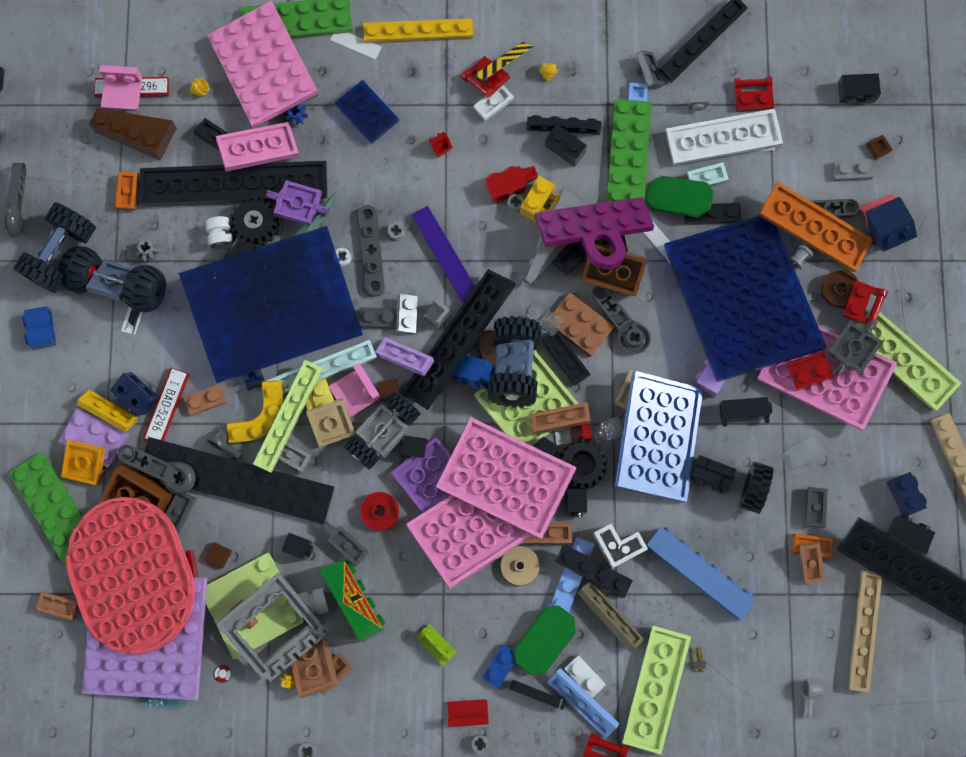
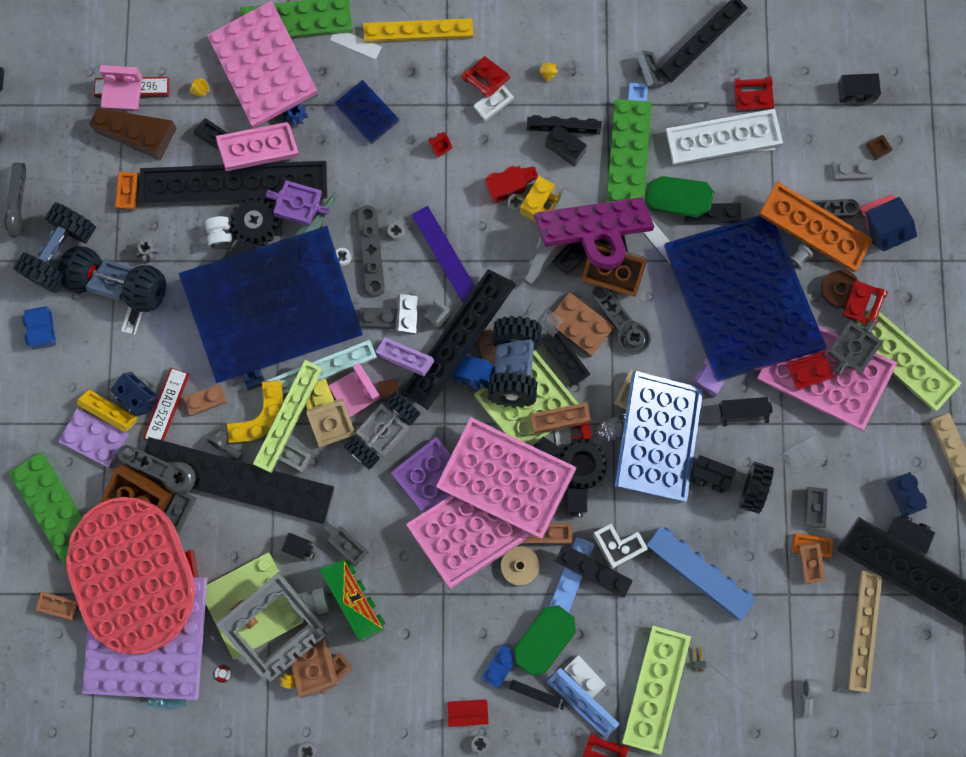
(83, 462): light orange tile -> none
(218, 555): reddish brown tile -> none
(389, 517): red plate -> none
(414, 447): black panel -> none
(436, 644): lime hinge -> none
(503, 61): sticker -> none
(610, 616): dark tan plate -> none
(711, 174): light aqua plate -> none

